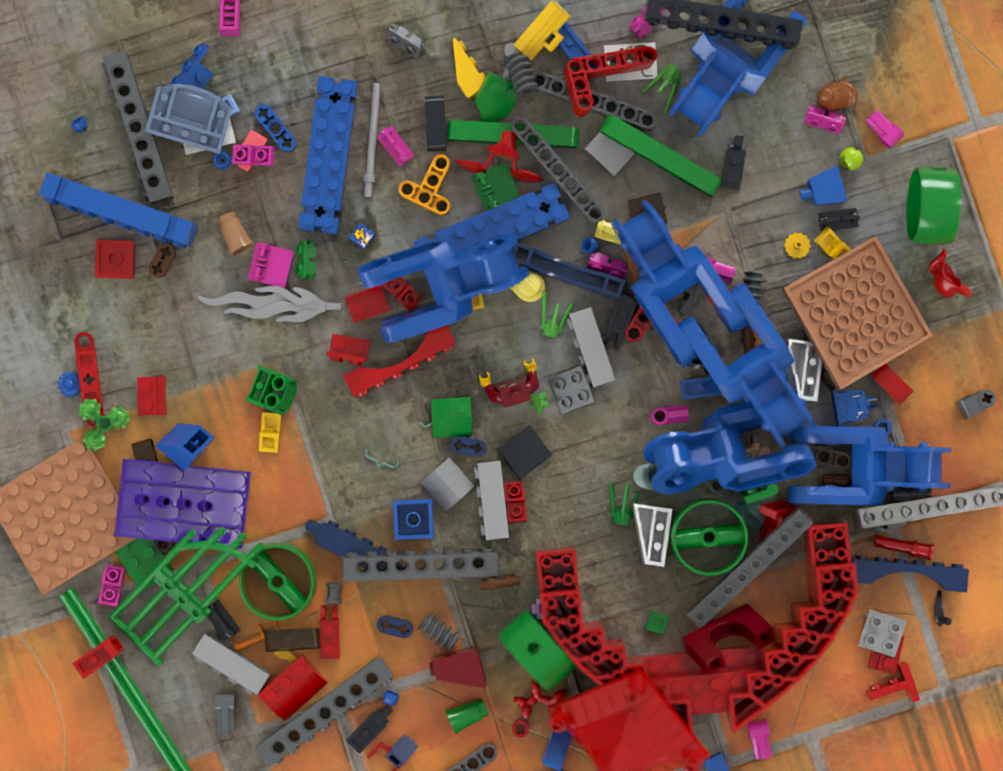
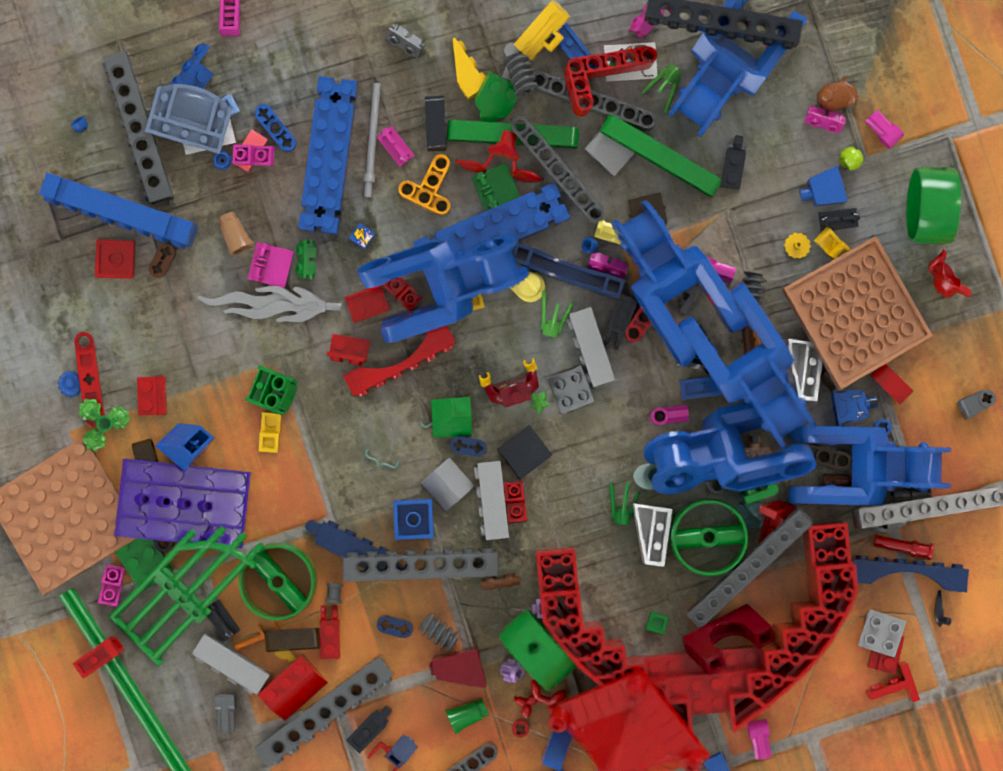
(390, 698): blue hinge -> none
(511, 670): none -> lavender gear

